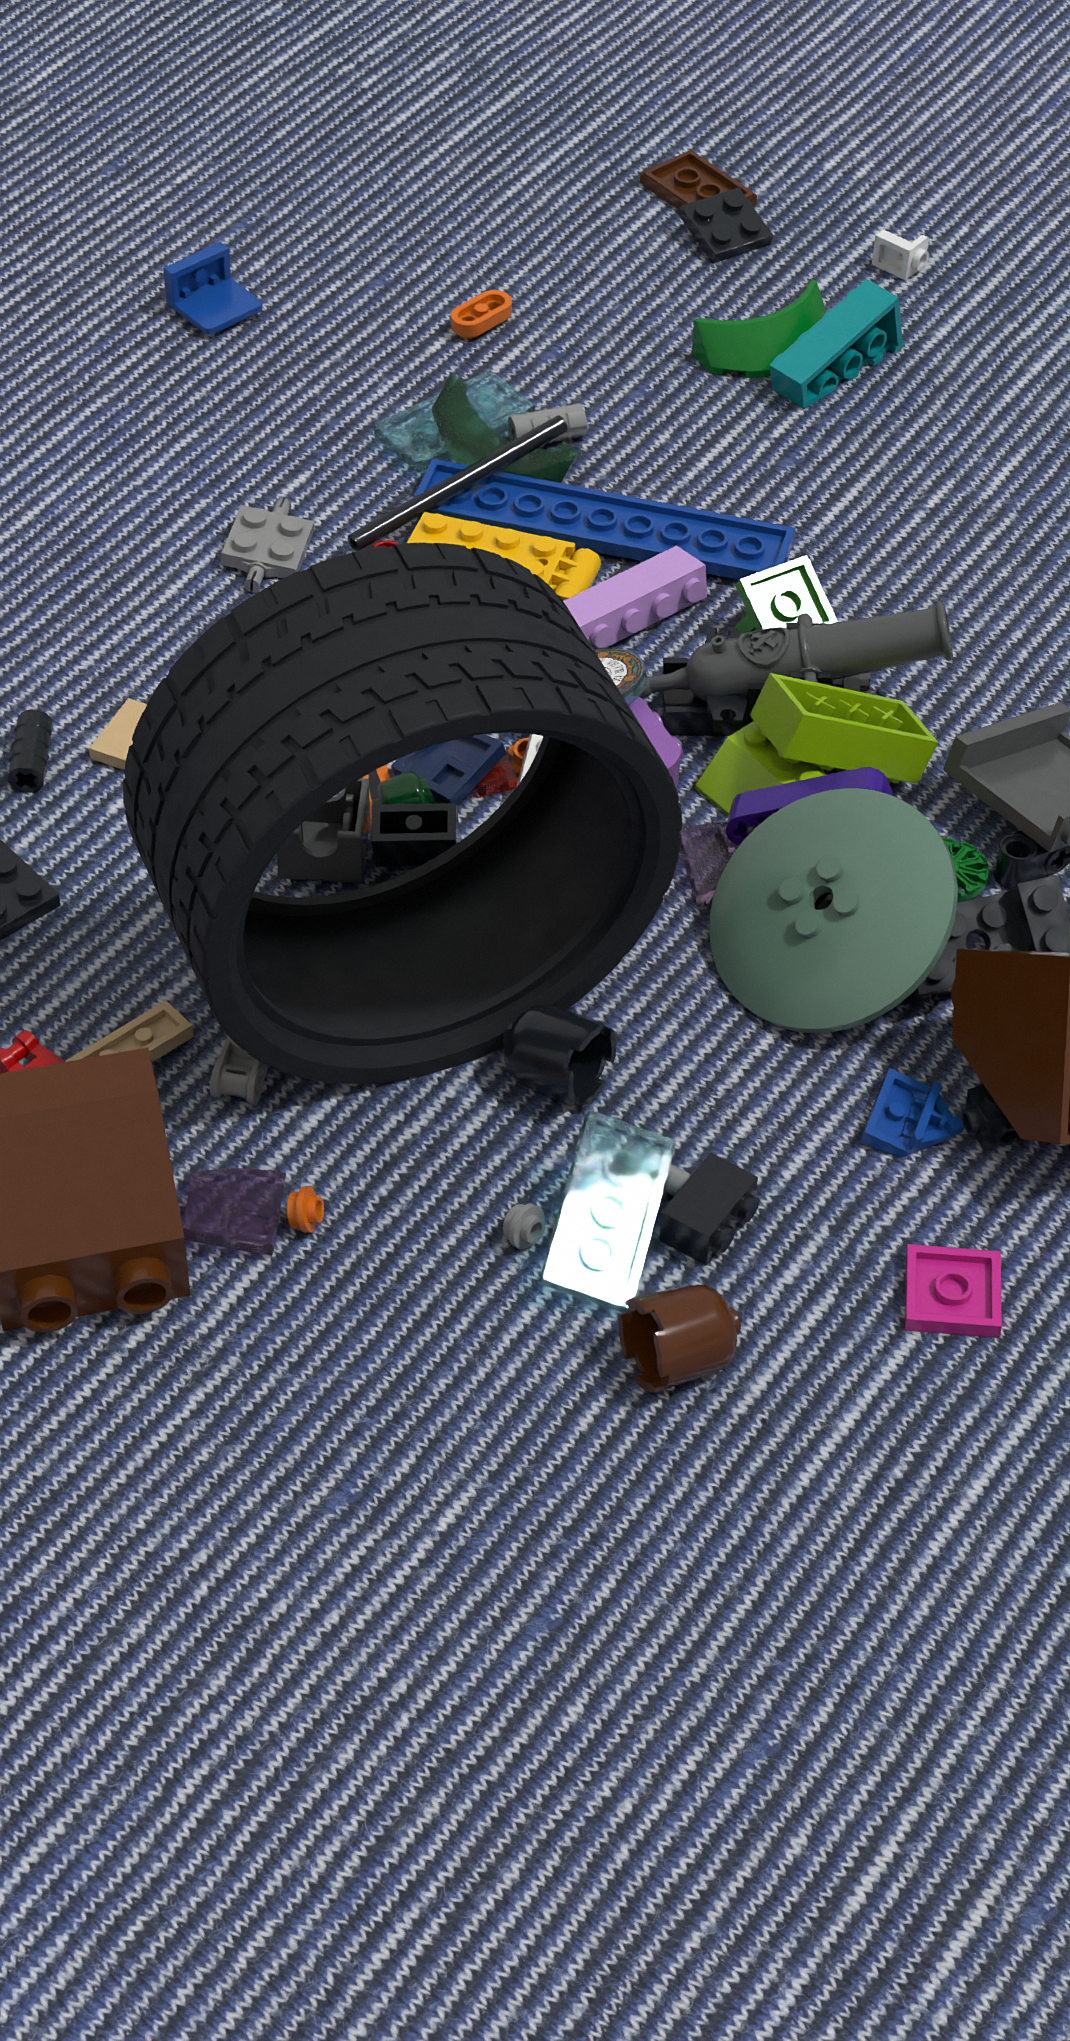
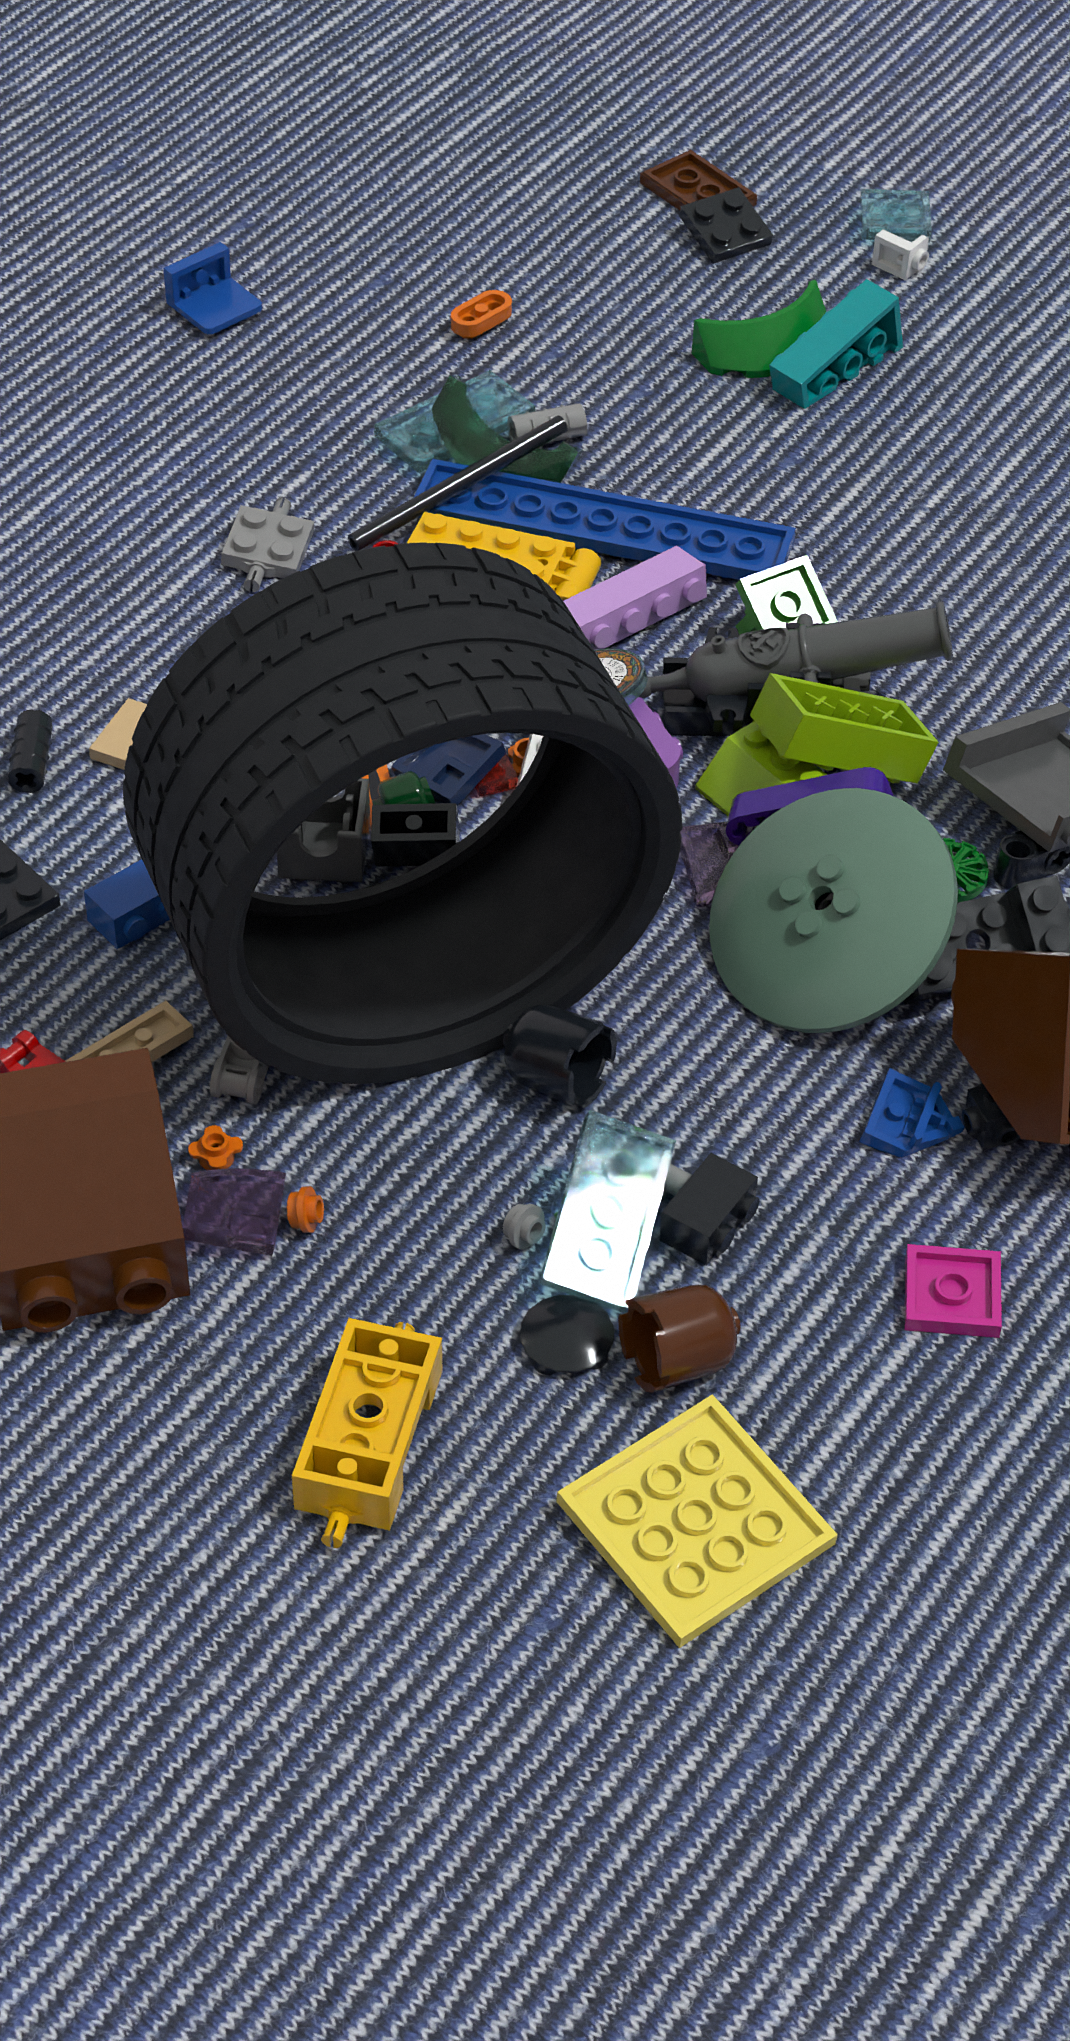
(125, 905): none -> blue brick
(215, 1149): none -> orange plate
(356, 1463): none -> yellow brick
(567, 1335): none -> black dish
(696, 1520): none -> light yellow plate
(896, 211): none -> clear light blue plate

